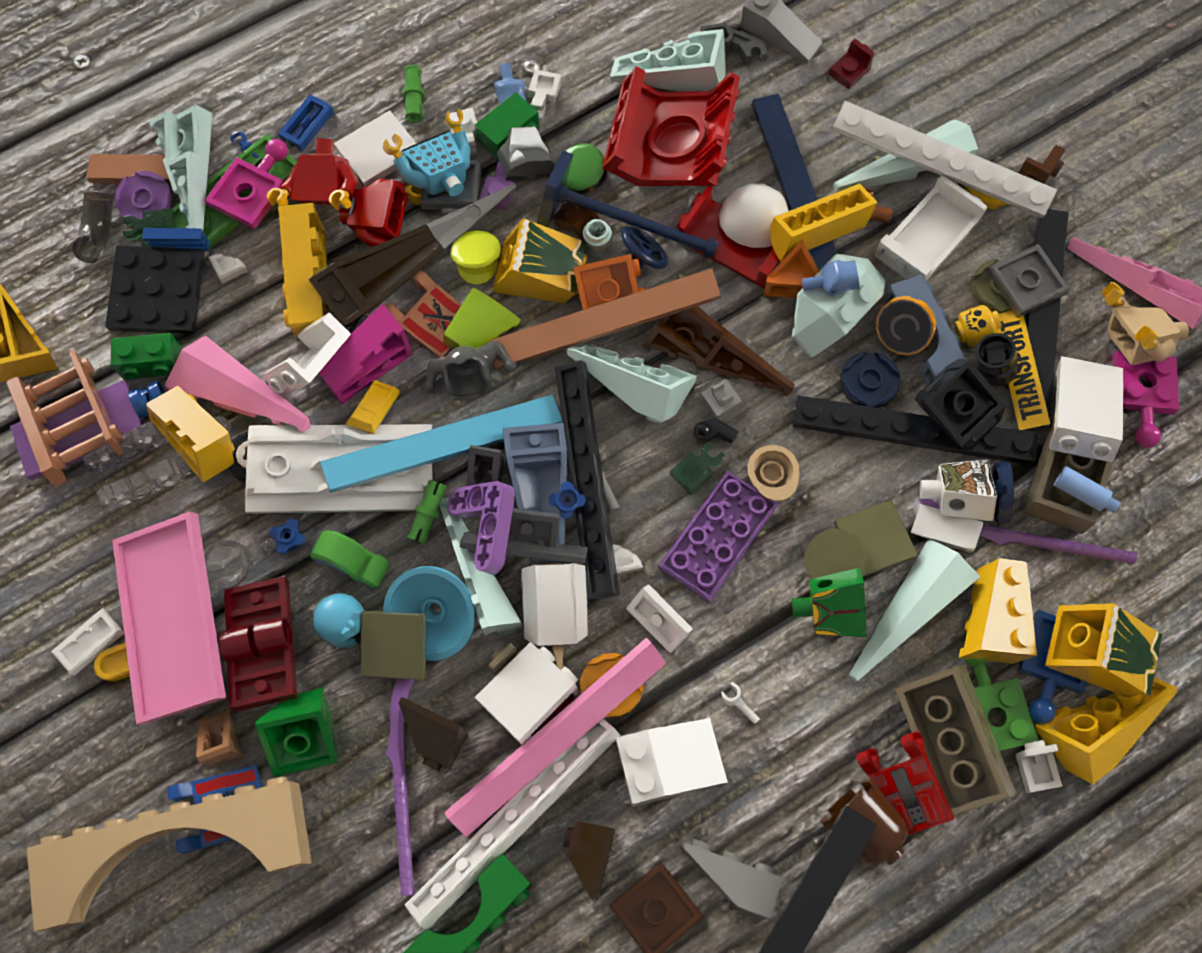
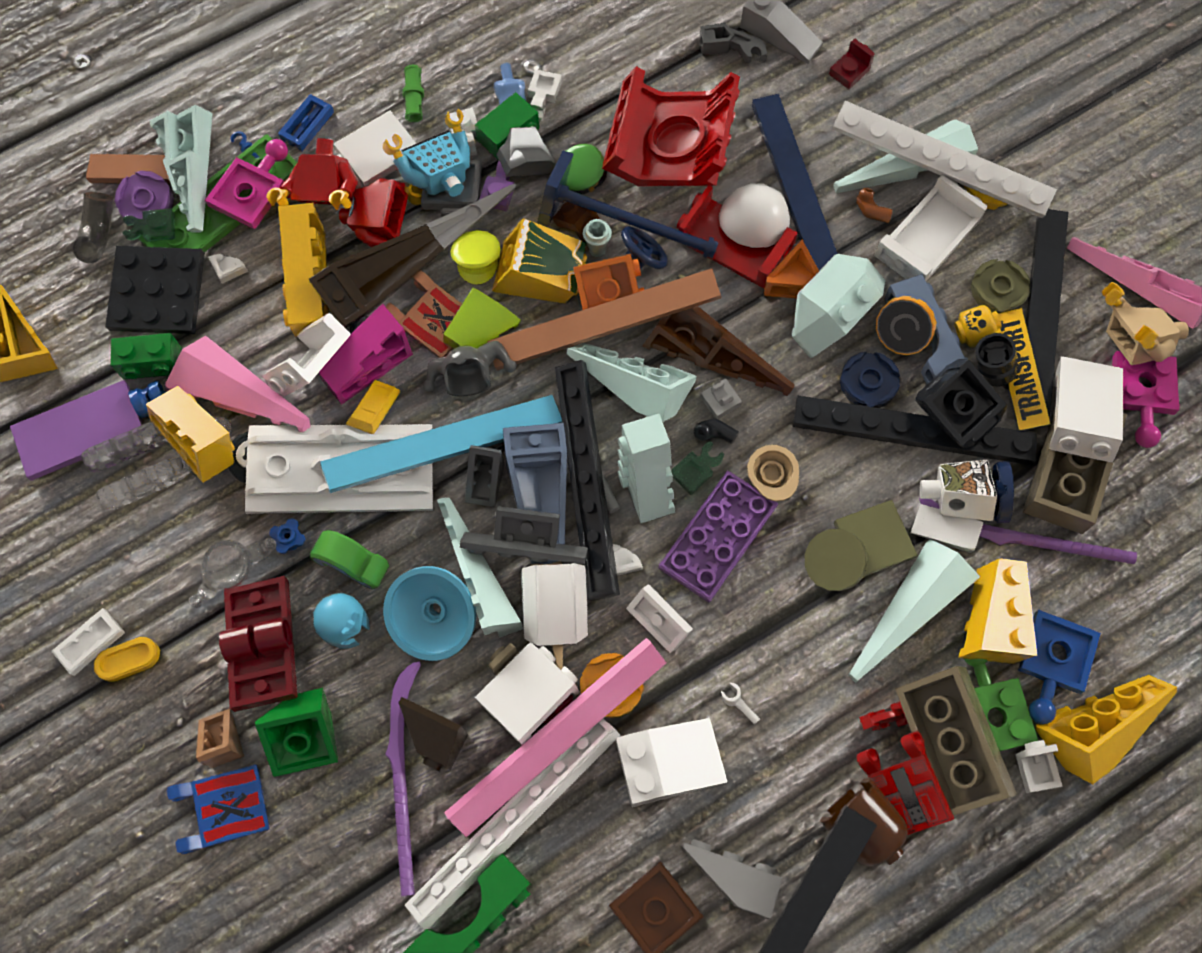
(35, 418): nougat fence -> none
(71, 869): tan arch -> none
(168, 619): bright pink tile -> none
(176, 238): blue tile -> none
(393, 645): olive tile -> none
(427, 511): bright green pin -> none
(494, 508): medium lavender beam -> none
(557, 499): blue plate -> none
(589, 853): dark brown slope -> none
(646, 467): none -> light aqua wedge
(679, 67): light aqua wedge -> none
(822, 220): yellow brick -> none
(835, 278): medium blue piece -> none
(835, 604): green torso -> none
(882, 719): none -> red piece
(1028, 280): flat silver tile -> none
(1041, 172): reddish brown bracket -> none
(1086, 490): light blue cylinder -> none
(1105, 648): yellow slope -> none

